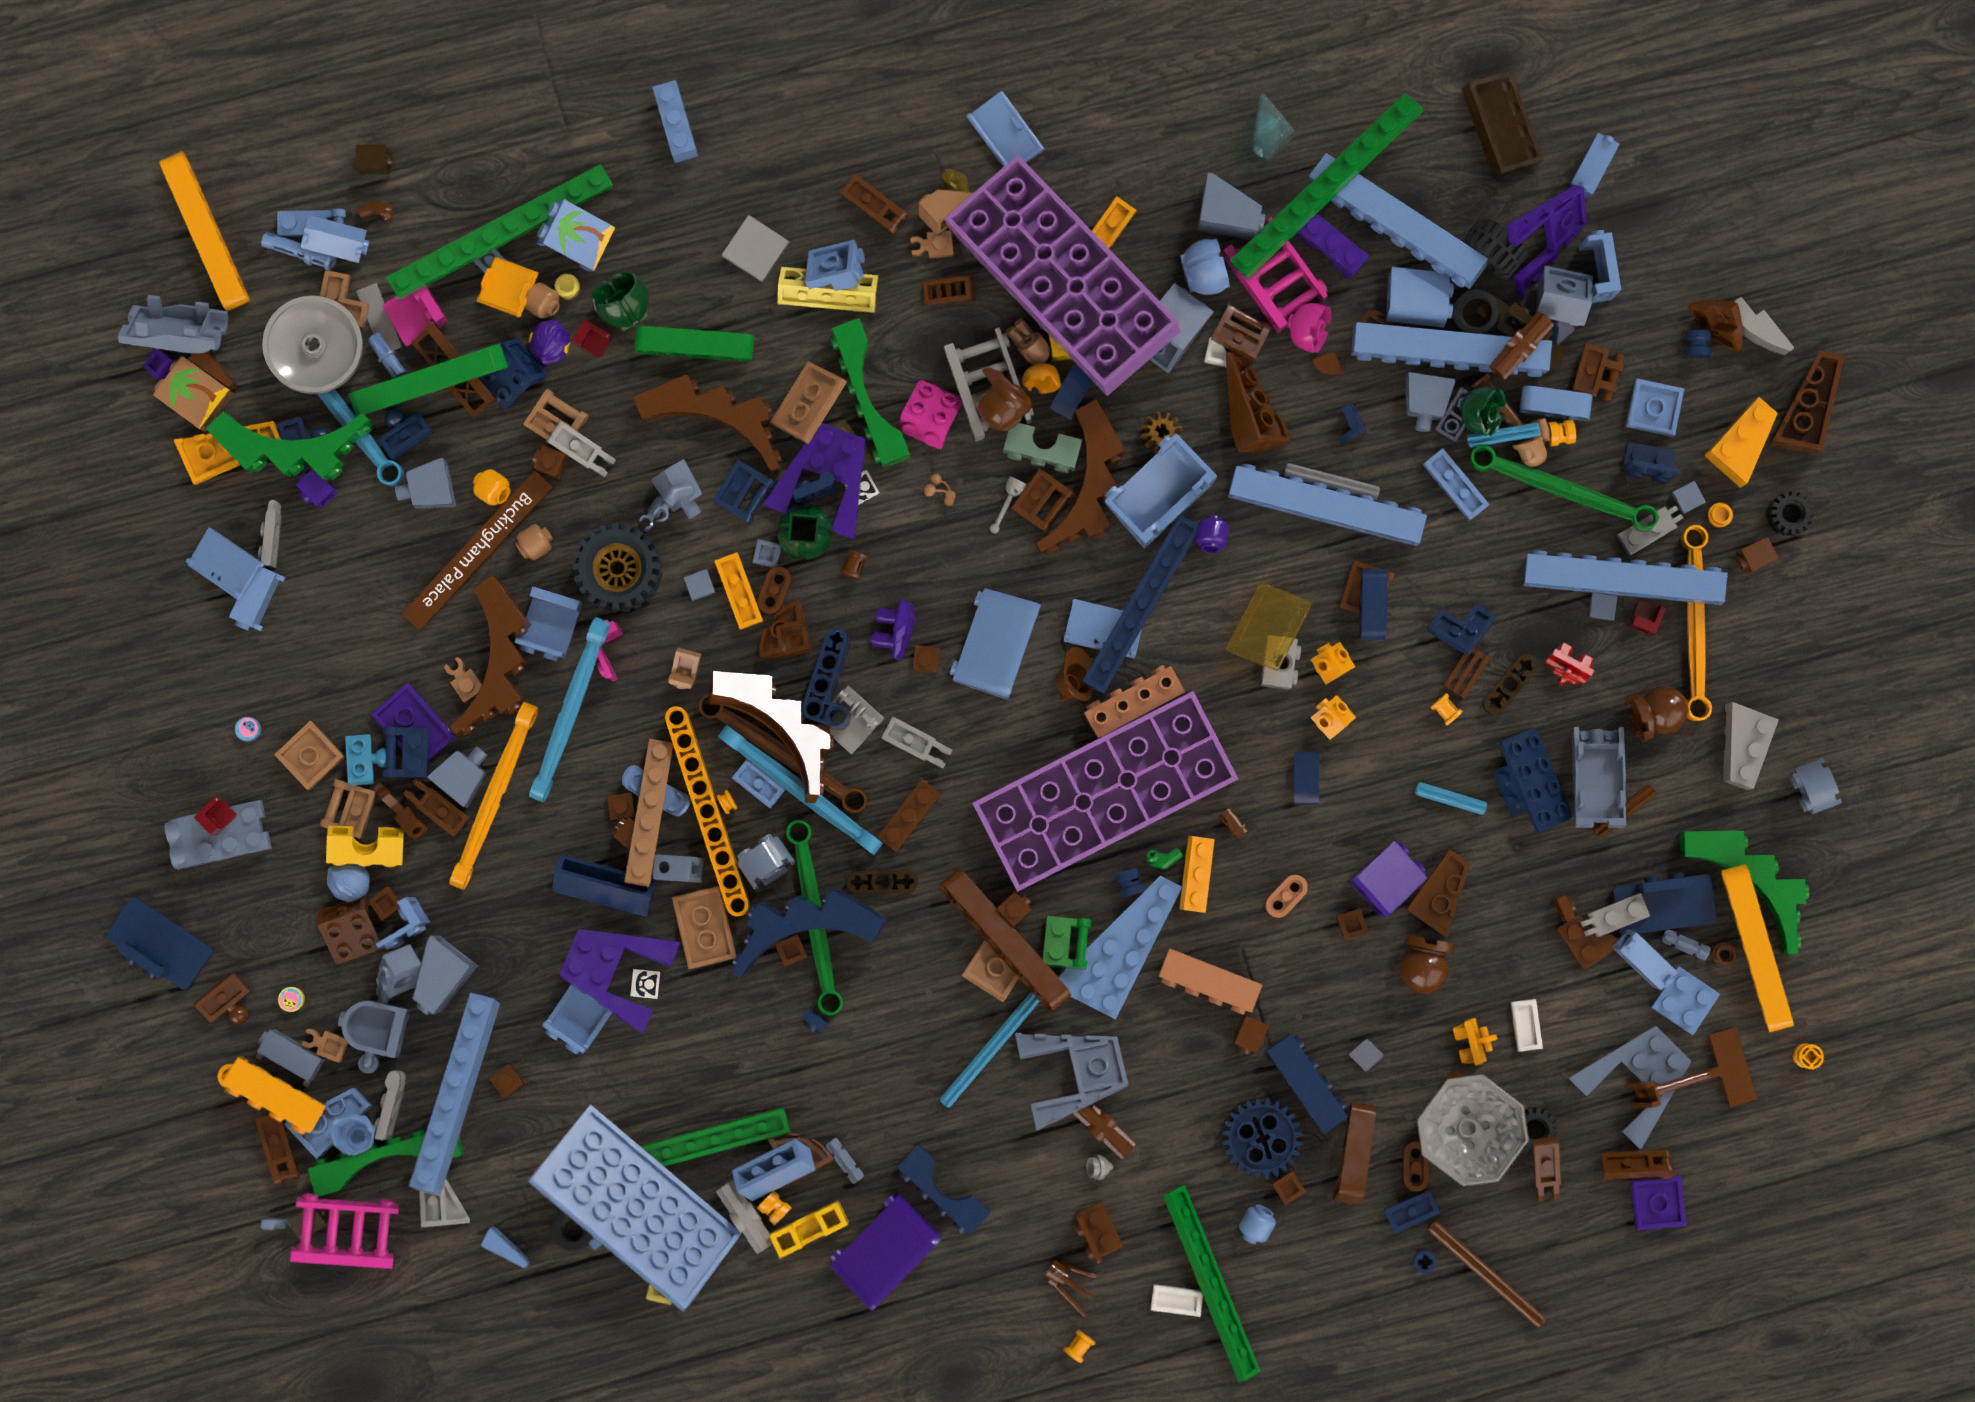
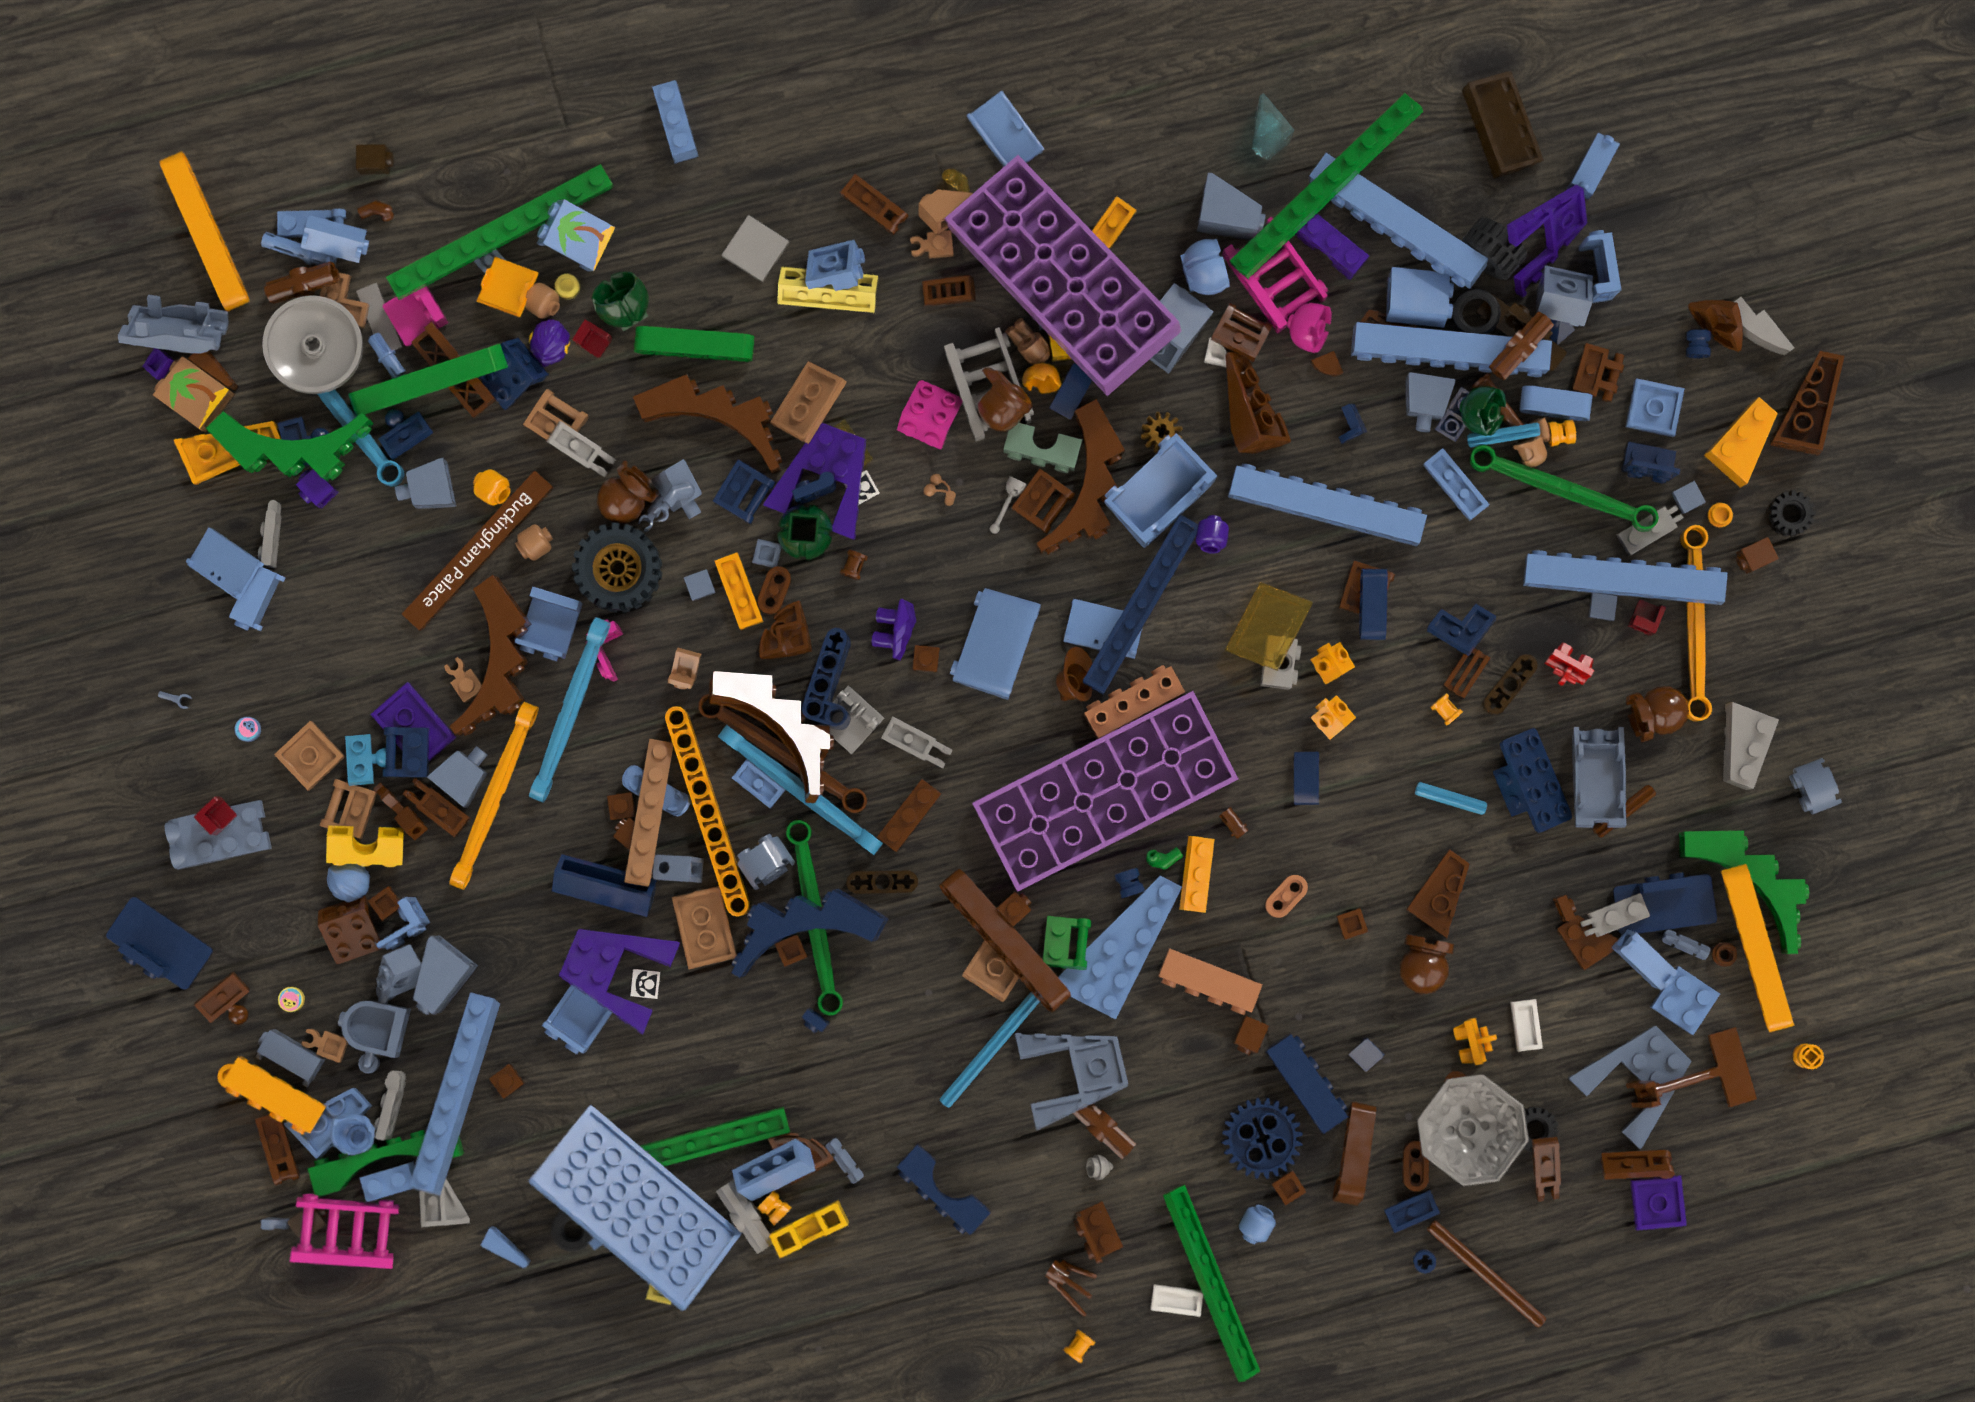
(177, 699): none -> sand blue hand
(301, 282): none -> reddish brown piece
(387, 1181): none -> medium blue brick
(550, 462): reddish brown brick -> none
(624, 496): none -> reddish brown tile
(726, 802): light orange bush -> none
(853, 345): green arch -> none
(885, 1251): dark purple windscreen -> none
(1332, 481): light grey axle -> none
(1388, 878): dark purple slope -> none

